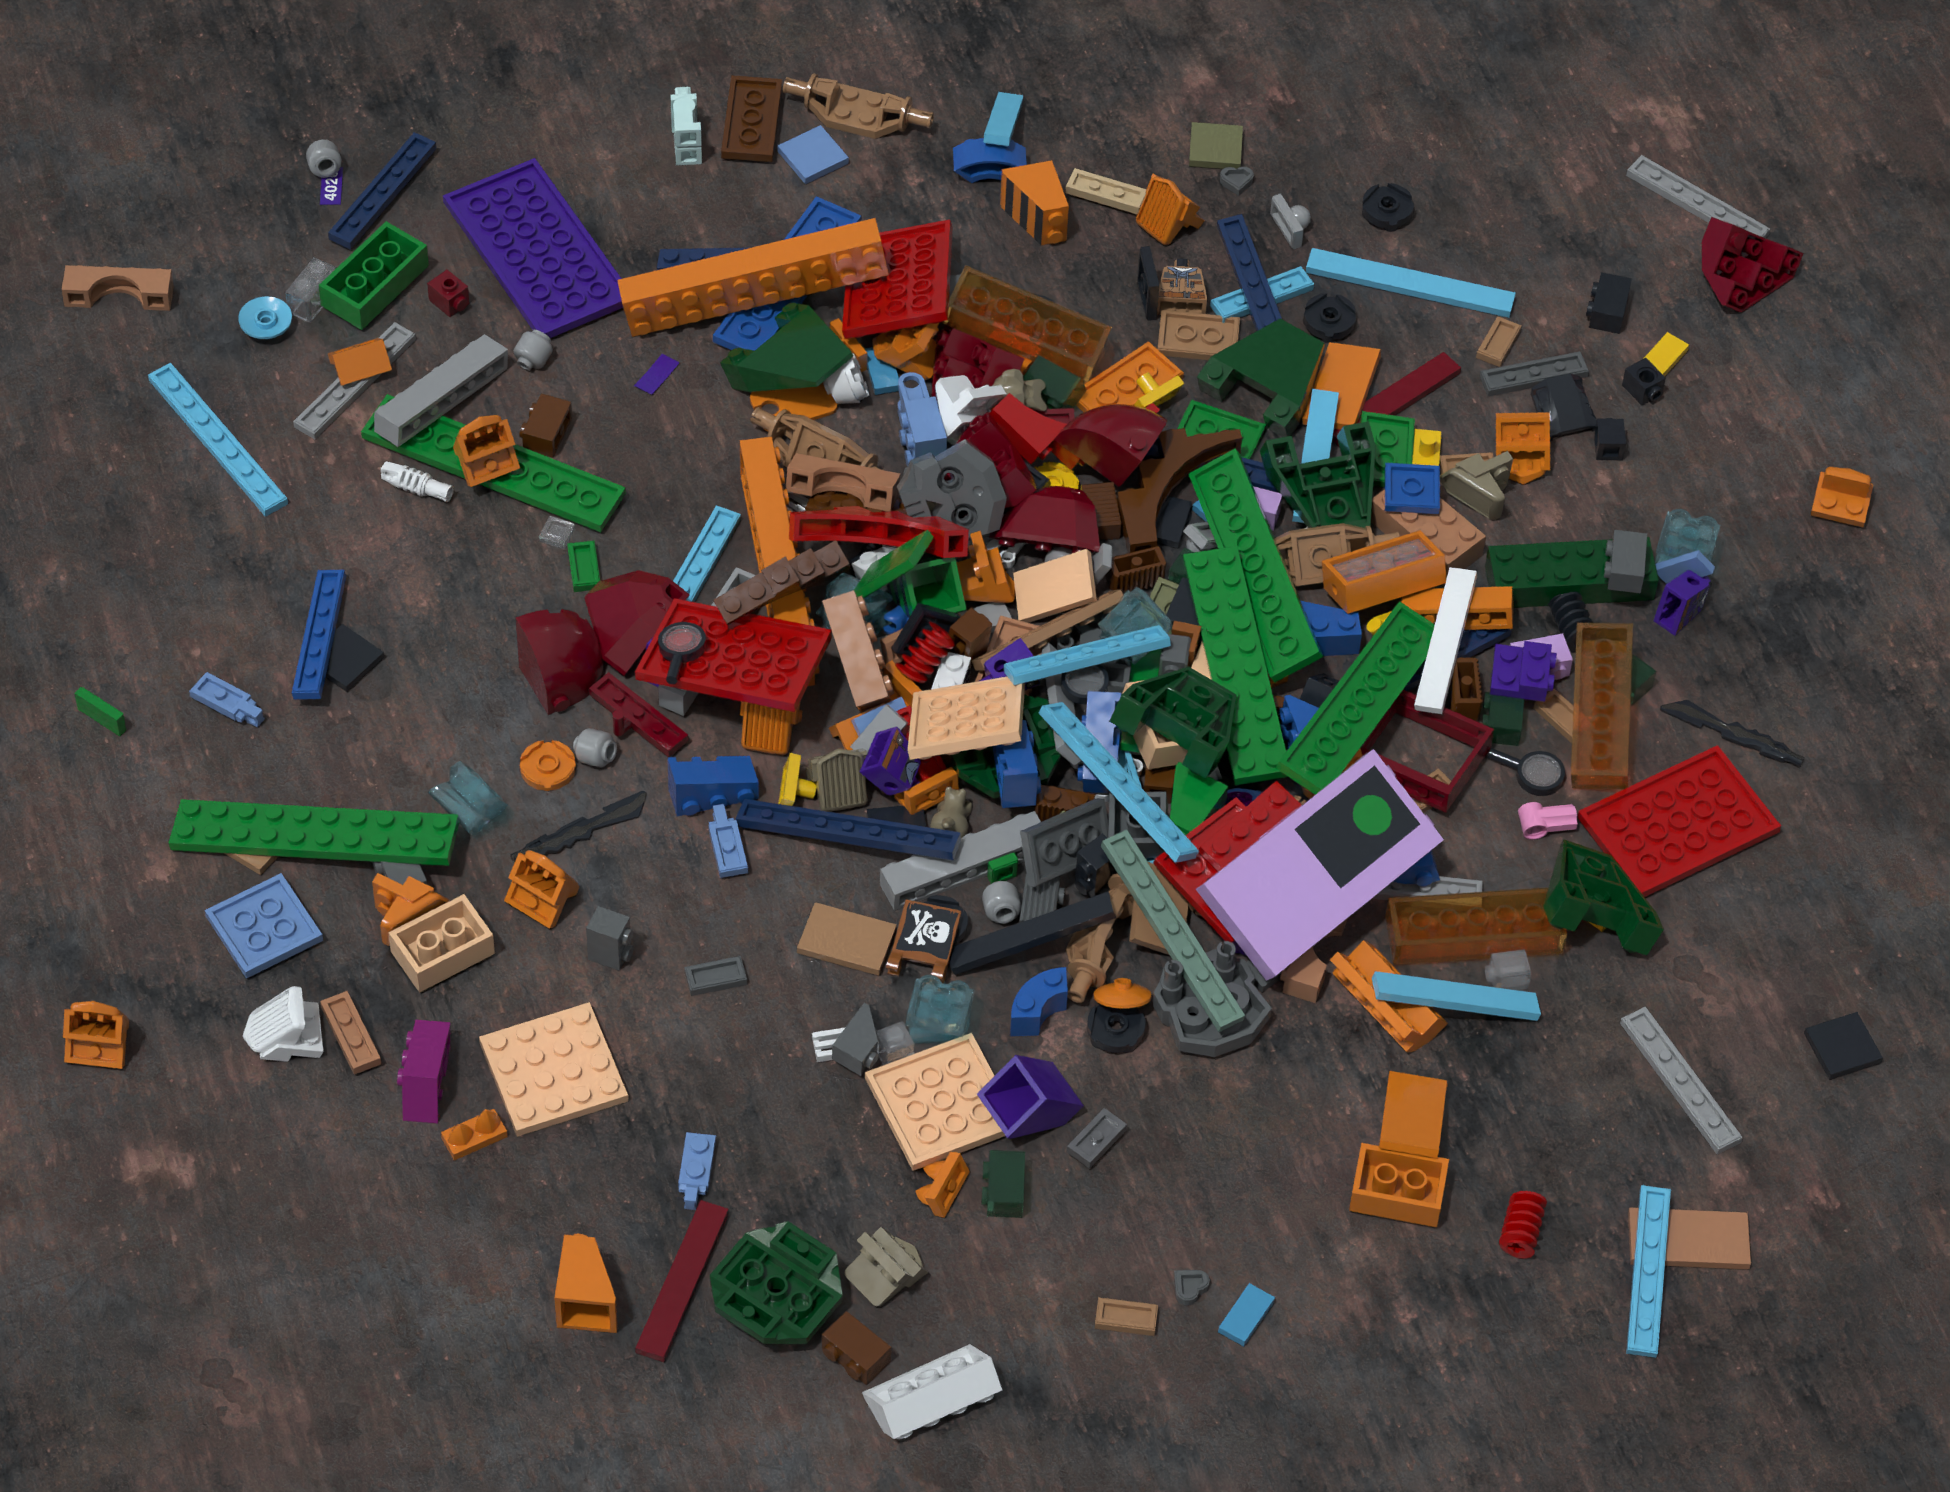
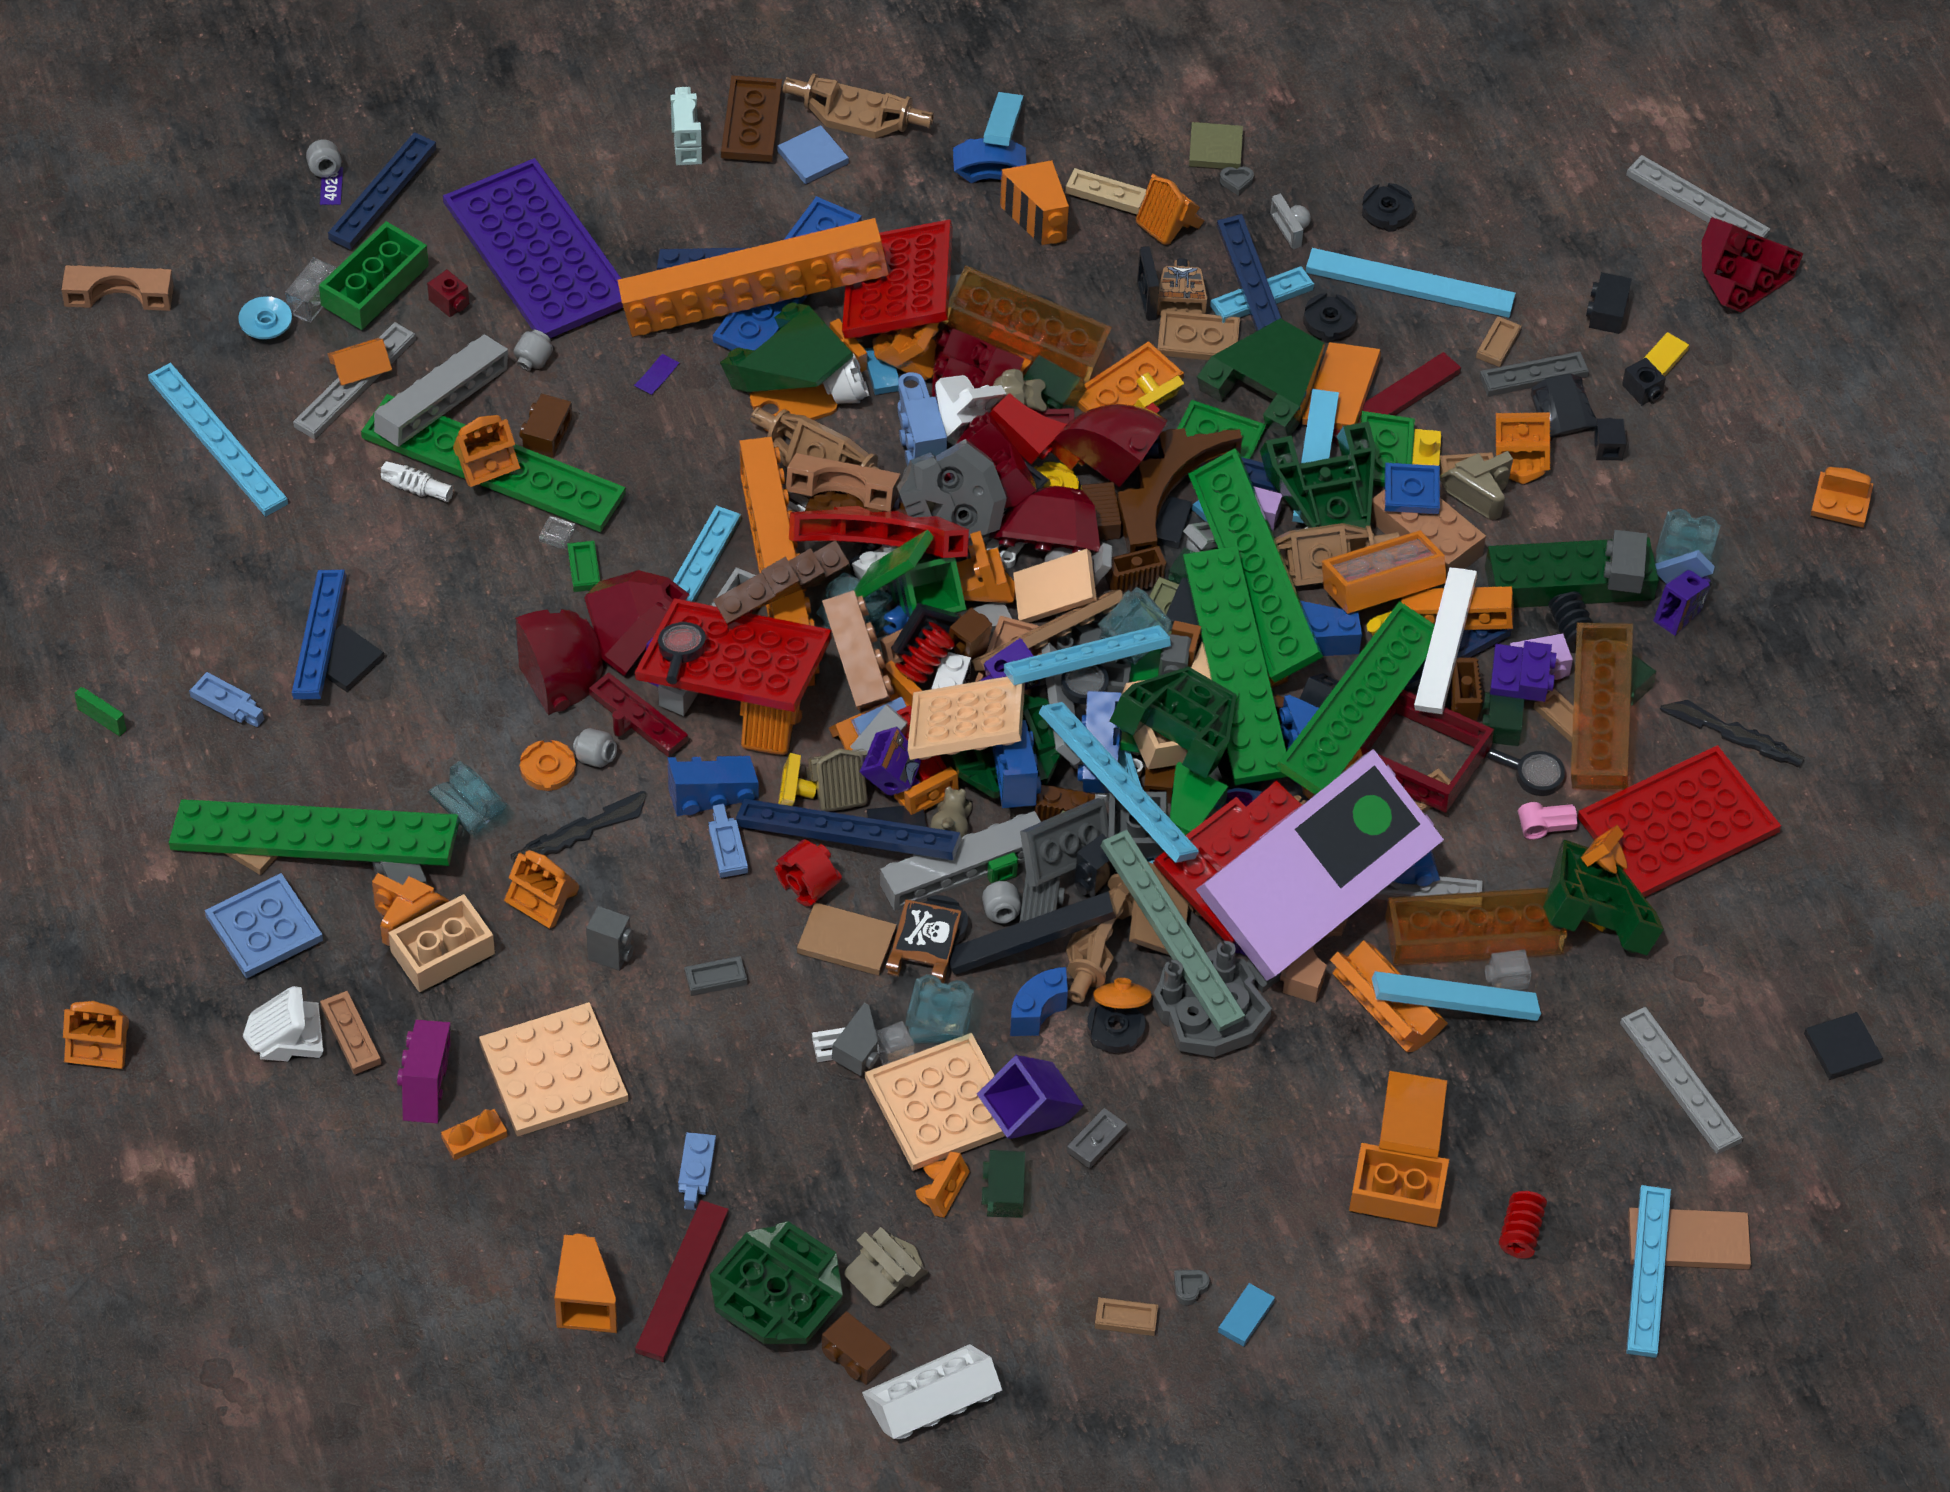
(807, 872): none -> red brick
(1606, 851): none -> orange tile

